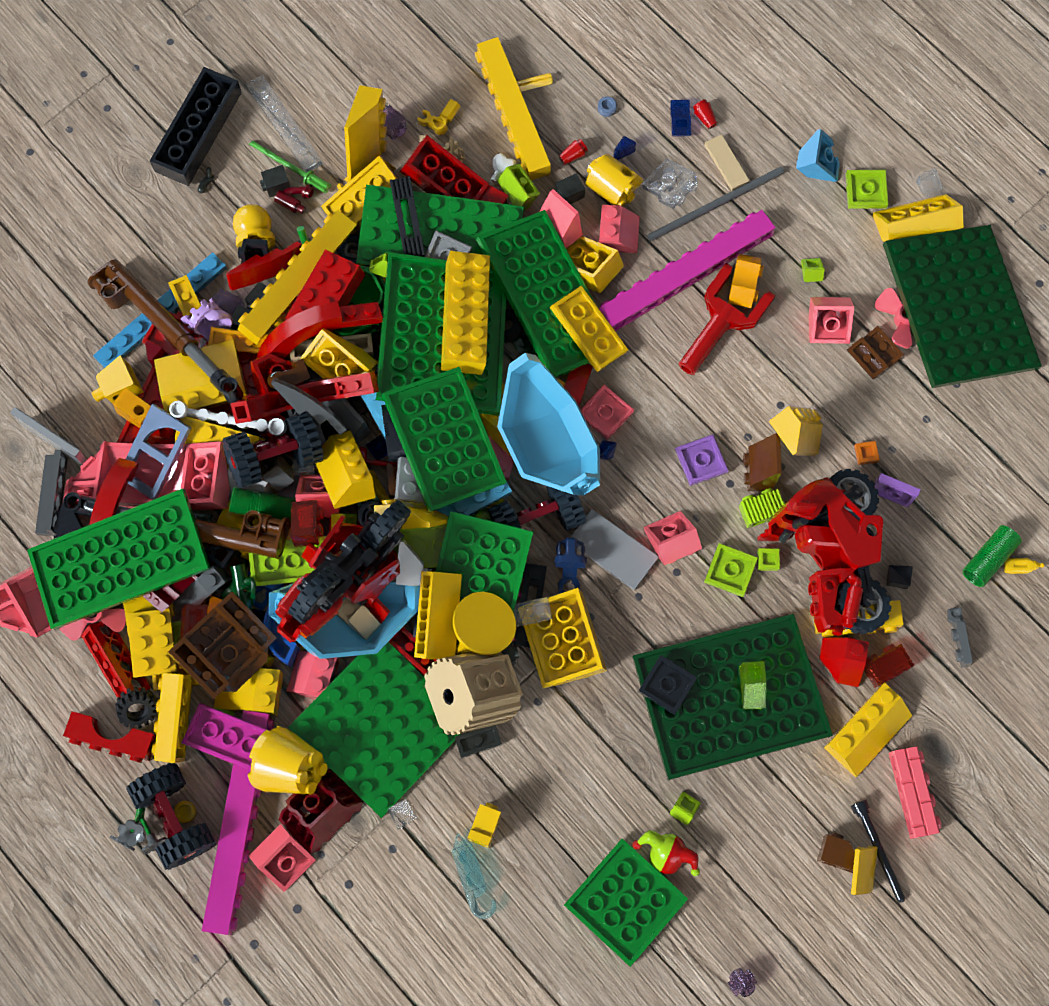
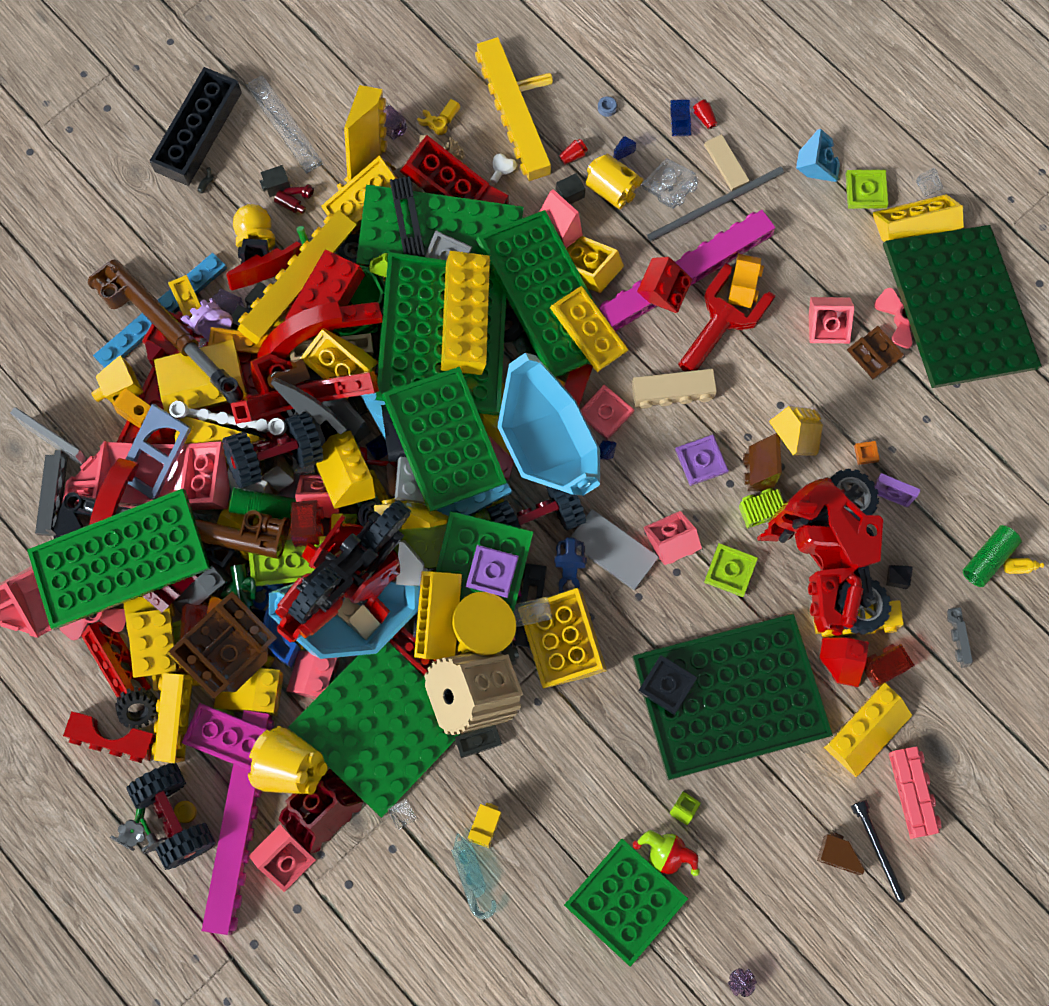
(309, 177): bright green piece -> none
(492, 571): none -> medium lavender plate
(518, 186): lime brick -> none
(619, 228): coral slope -> none
(665, 284): none -> red slope
(674, 388): none -> tan brick
(753, 684): clear neon green slope -> none
(768, 559): lime plate -> none
(812, 270): lime slope -> none
(864, 870): yellow slope -> none

